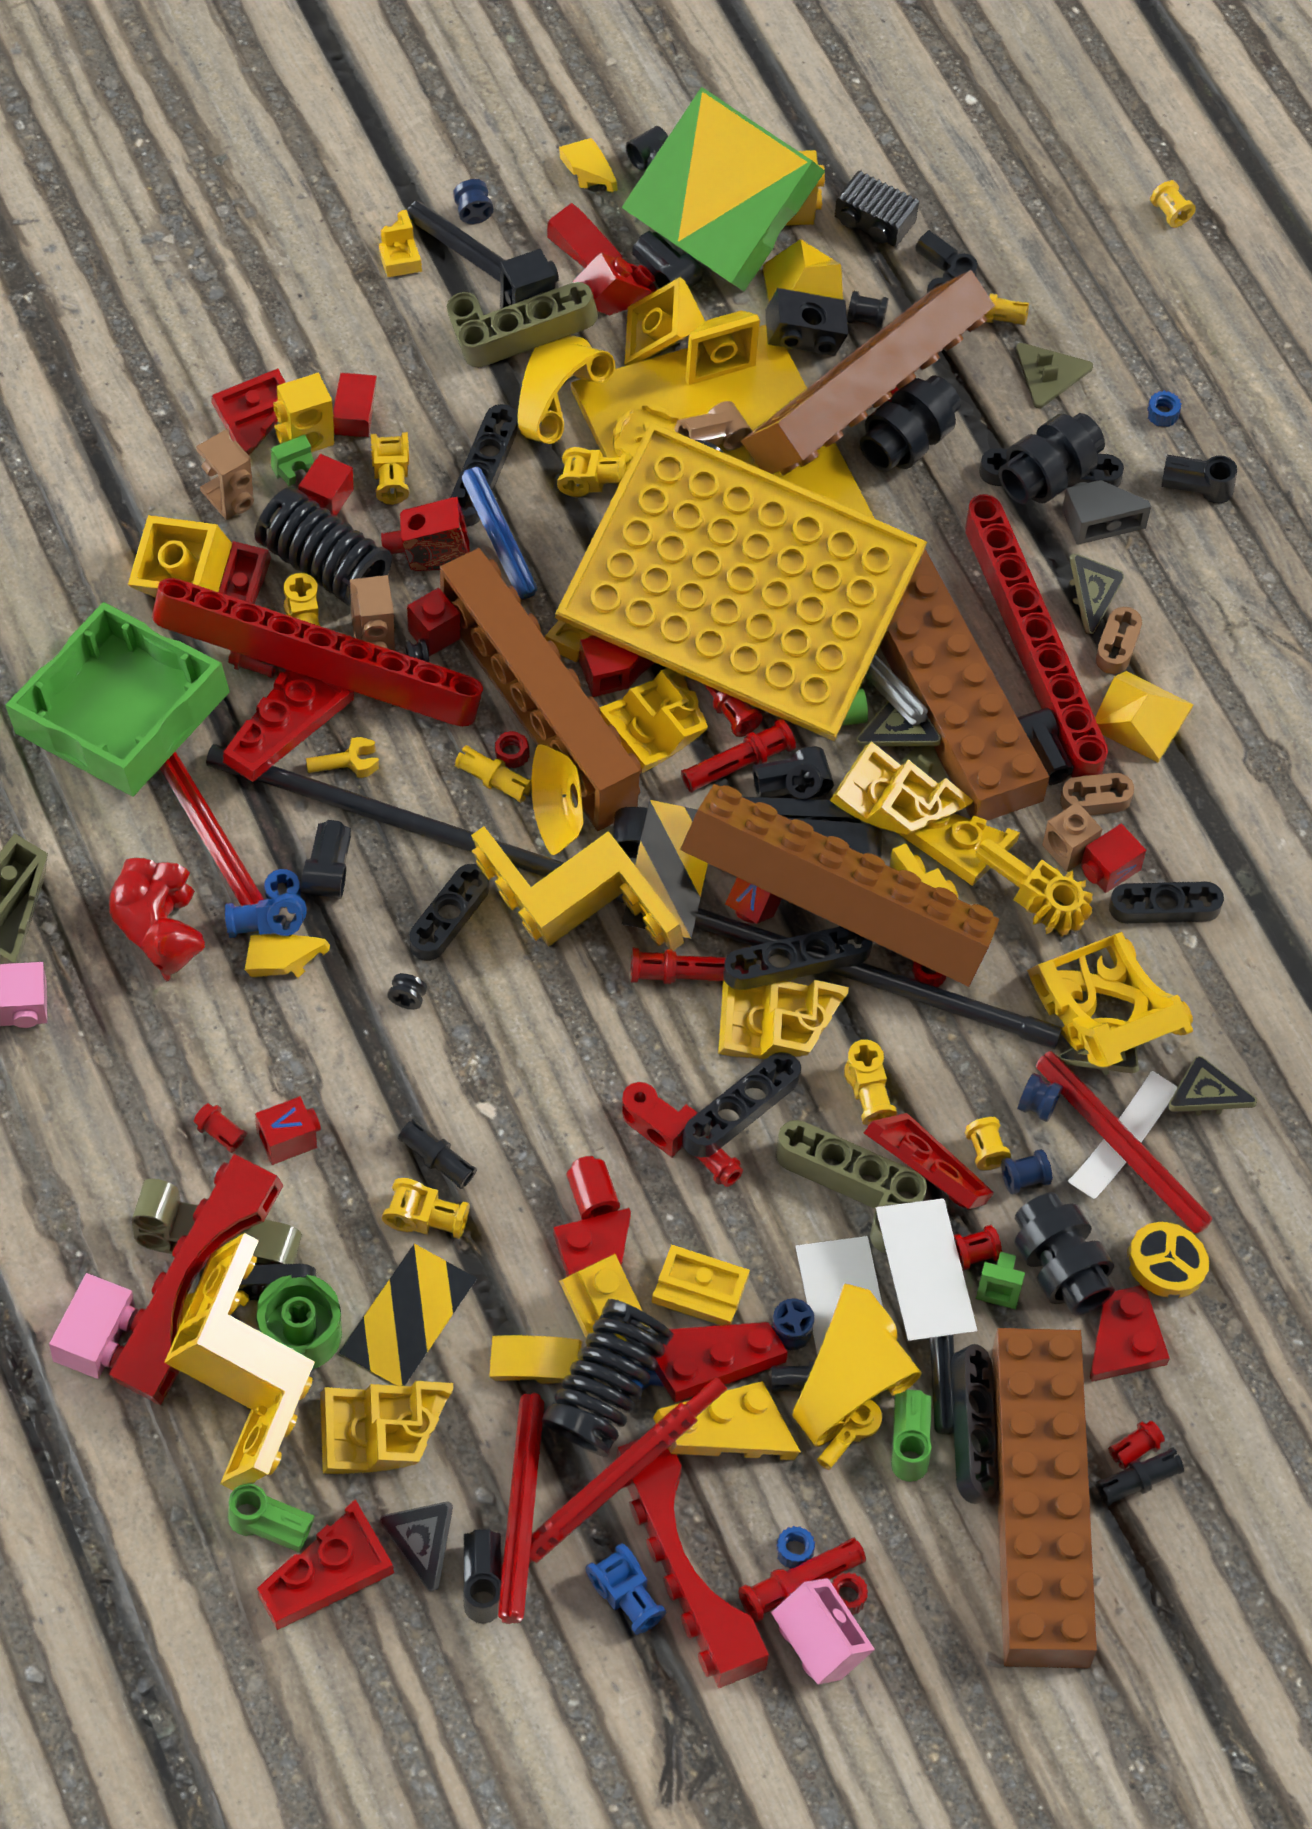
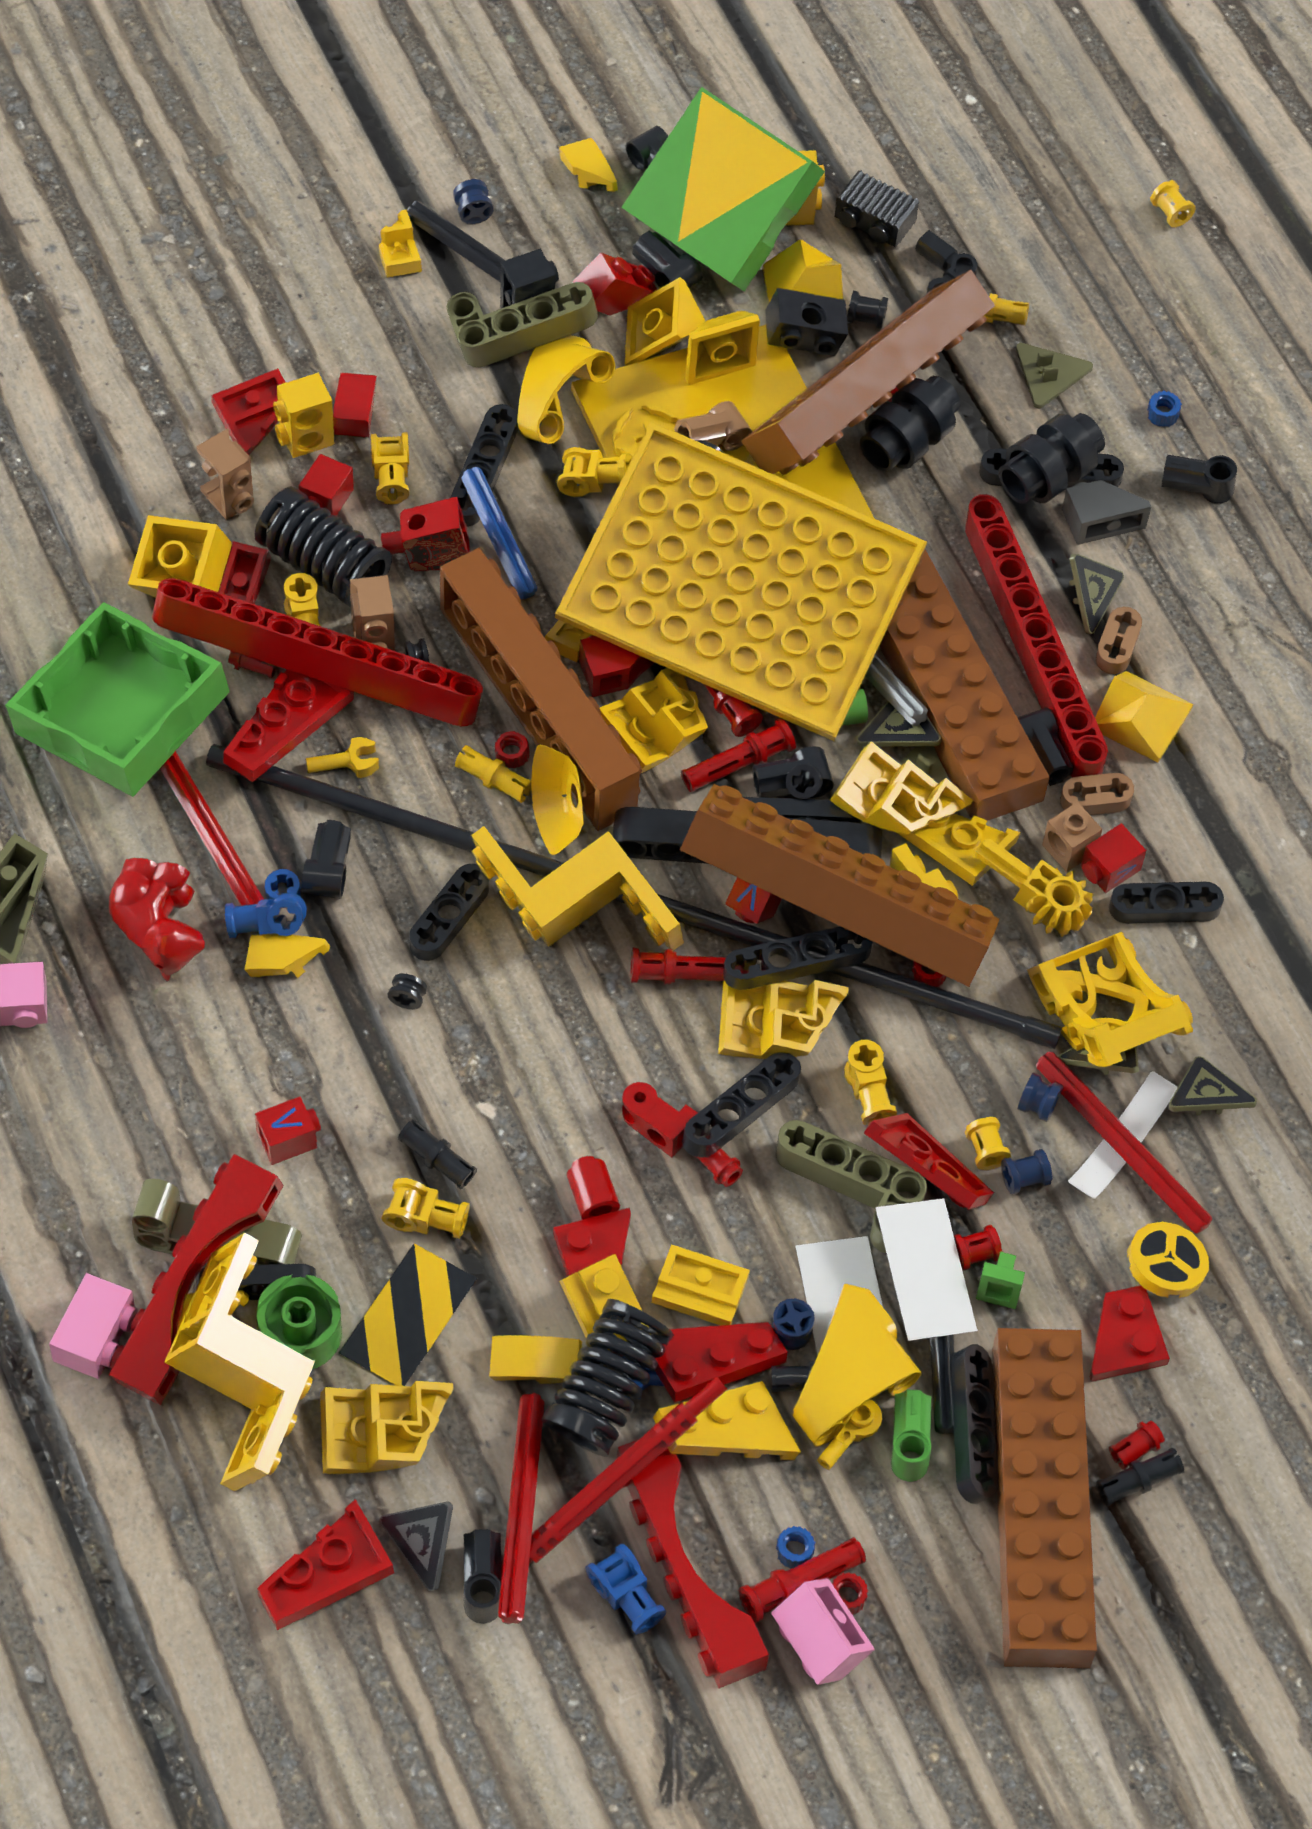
(219, 1127): red pin -> none
(272, 1520): bright green piece -> none
(290, 458): bright green tile -> none
(434, 620): red brick -> none
(578, 236): red slope -> none
(668, 870): sticker -> none
(1072, 1268): black piece -> none

